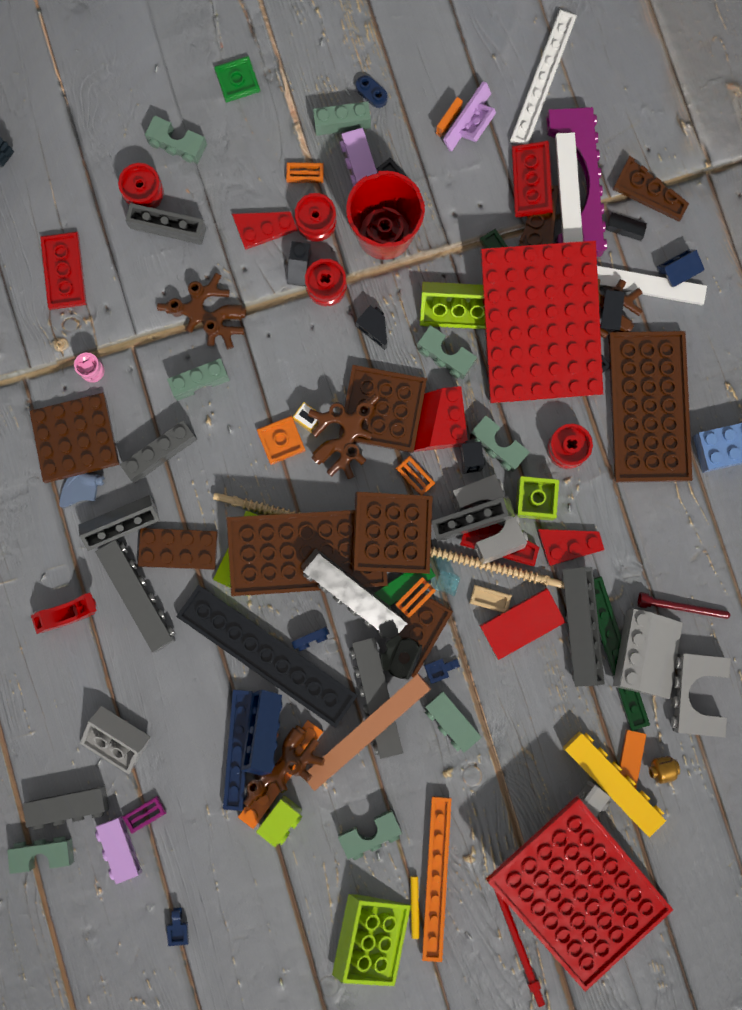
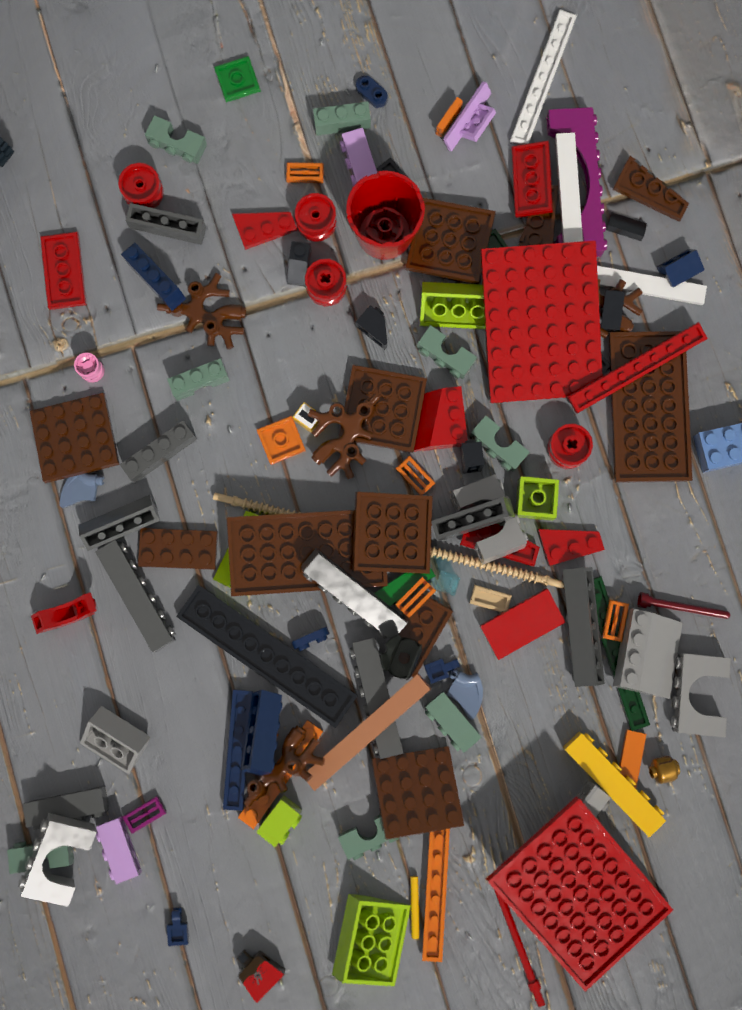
(55, 832): none -> arch
(153, 276): none -> dark blue brick
(259, 973): none -> torso
(417, 793): none -> reddish brown plate
(451, 241): none -> reddish brown plate
(466, 691): none -> sand blue arm
(622, 623): none -> orange tile
(637, 367): none -> red tile

